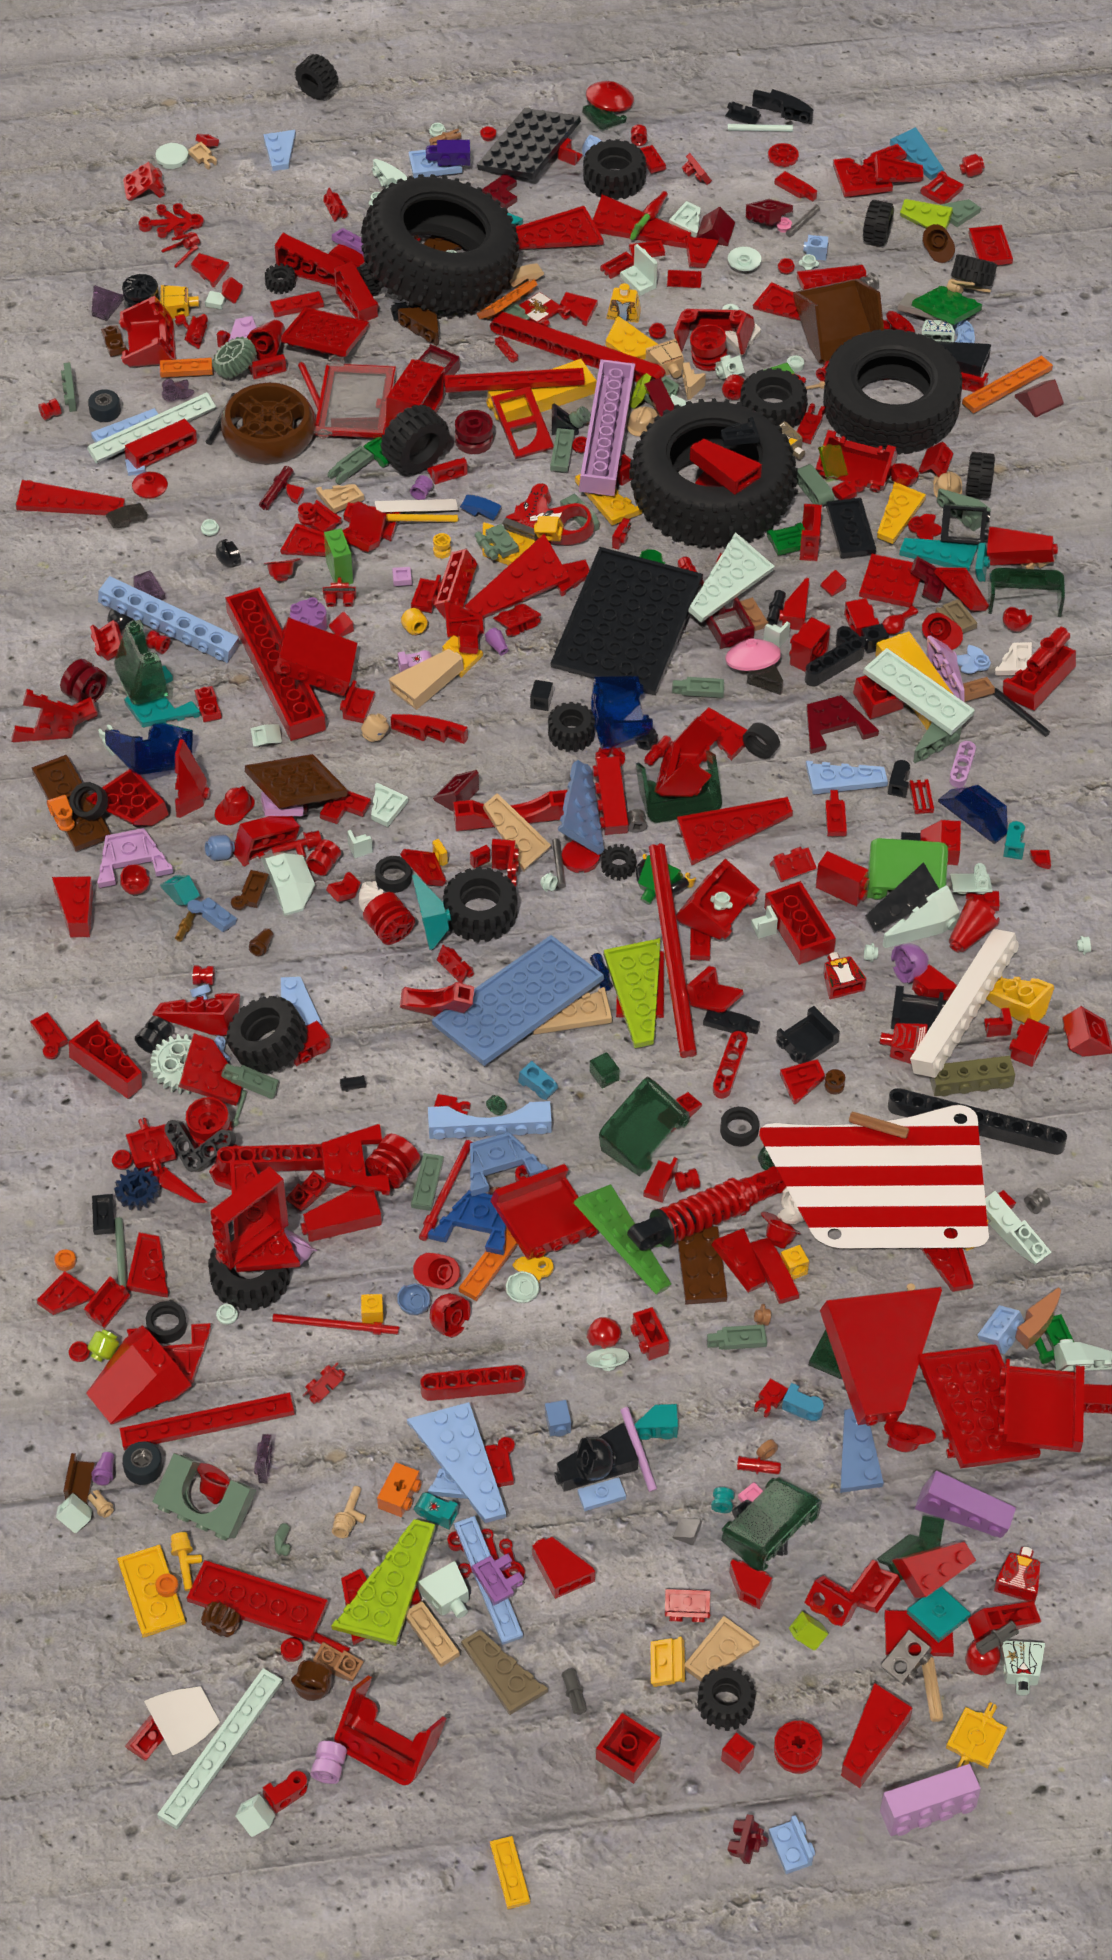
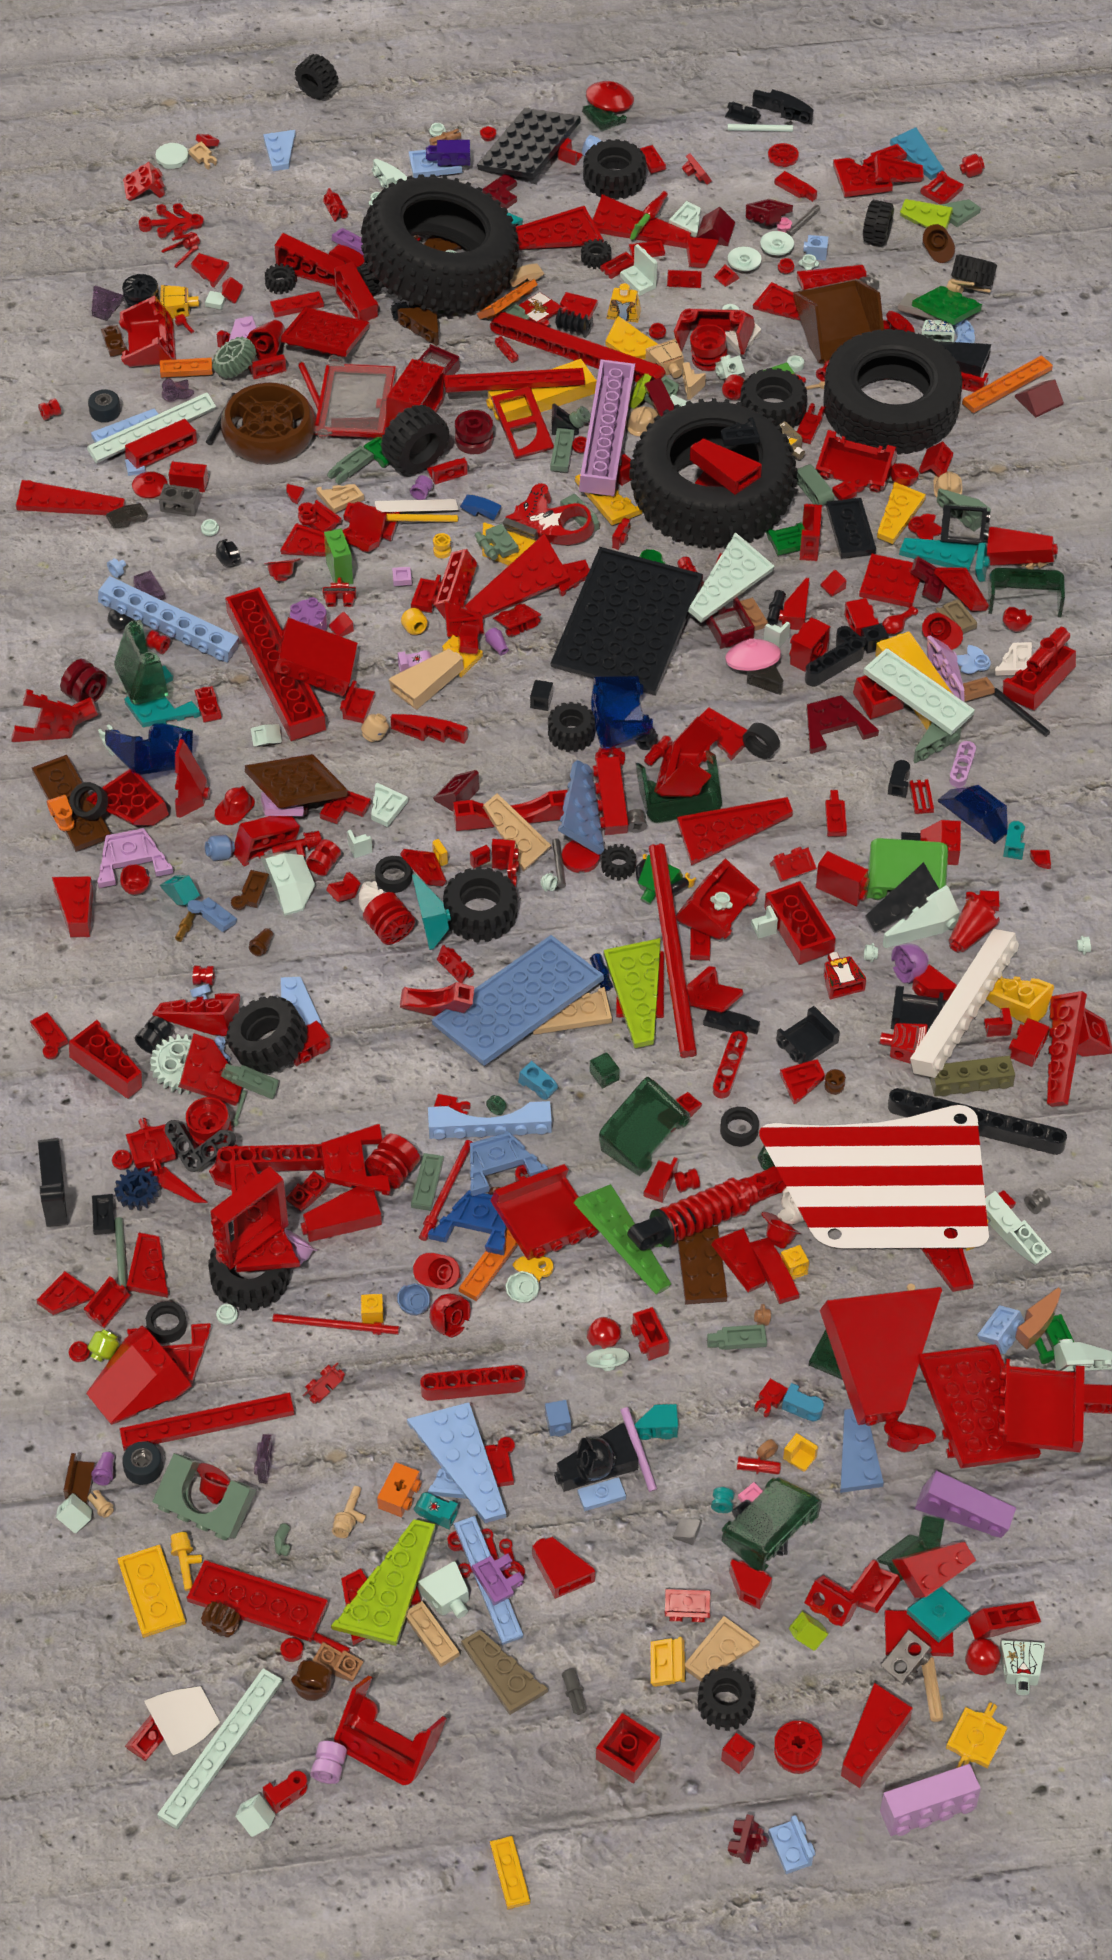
(52, 1187): none -> black beam
(65, 1260): orange tile -> none
(68, 387): sand green plate -> none
(106, 639): red bracket -> none
(116, 567): none -> light blue tile
(166, 1585): orange tile -> none
(179, 500): none -> flat silver brick
(188, 475): none -> red brick
(196, 330): red hinge -> none
(279, 483): dark red pin -> none
(352, 1083): black pin -> none
(550, 526): yellow brick -> none
(573, 323): none -> black piece
(592, 247): none -> black tyre
(639, 135): red wheel -> none
(699, 687): sand green hinge -> none
(726, 276): none -> red slope
(777, 243): none -> light aqua dish
(800, 1452): none -> yellow panel
(832, 461): clear neon green piece -> none
(843, 778): light blue wing -> none
(879, 1125): medium nougat axle -> none
(976, 882): light aqua hinge -> none
(980, 474): black tyre -> none
(991, 244): red plate -> none
(997, 1638): dark grey axle -> none
(1019, 1576): red torso -> none
(1067, 1018): none -> red wing

